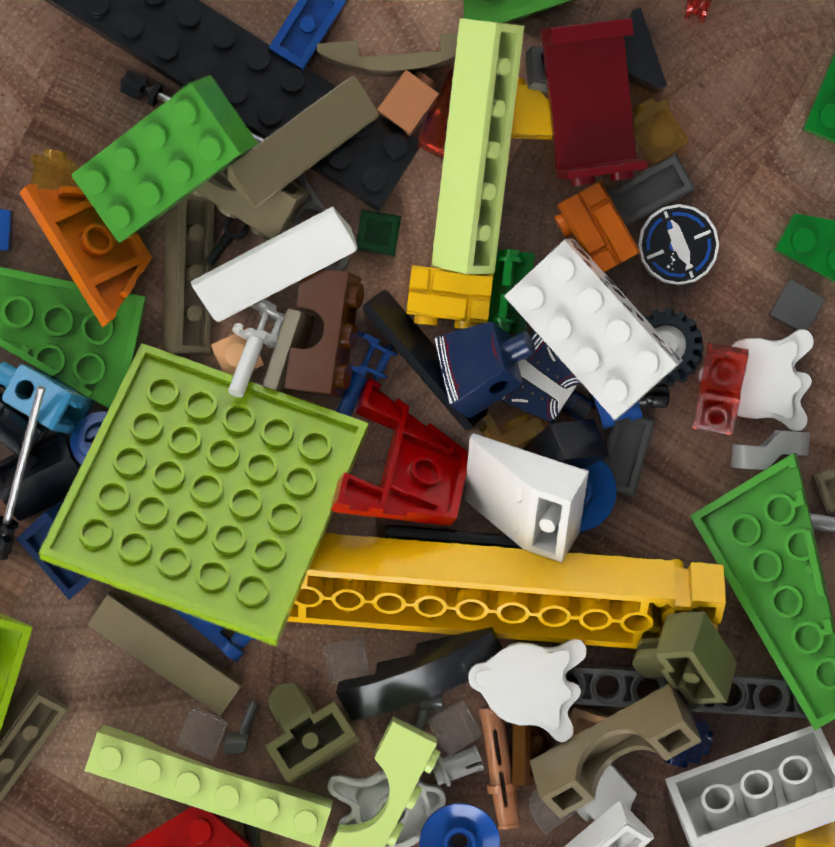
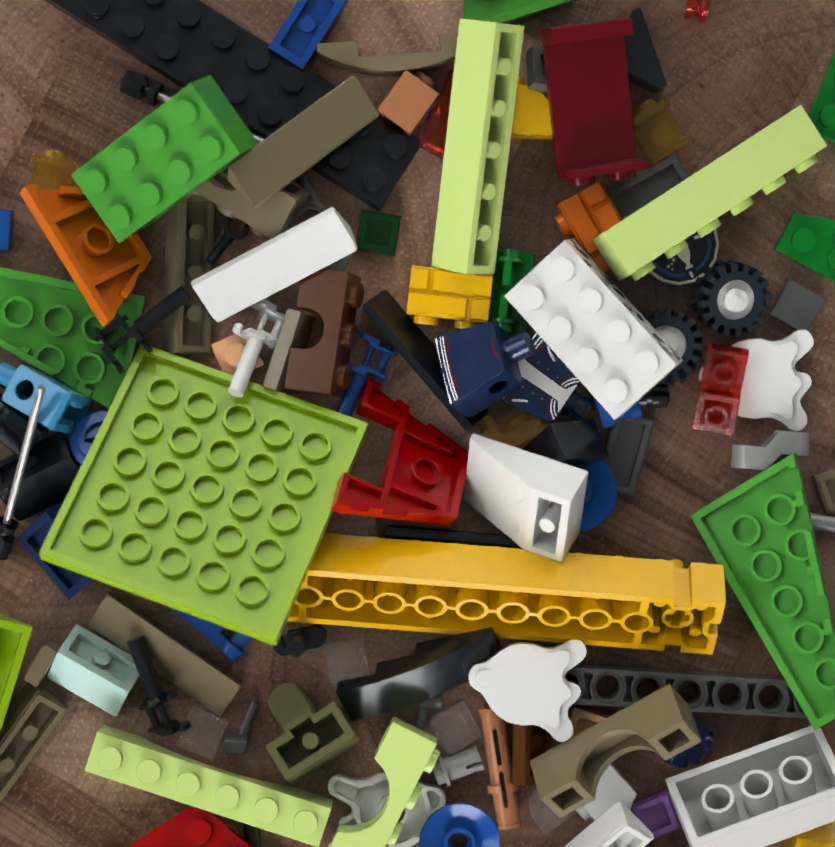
(42, 663): none -> dark tan tile
(94, 670): none -> light aqua panel
(140, 326): none -> black piece
(154, 691): none -> black piece
(301, 640): none -> black piece
(657, 813): none -> medium lavender tile
(689, 658): olive brick -> none
(710, 193): none -> yellowish green brick
(731, 298): none -> black wheel

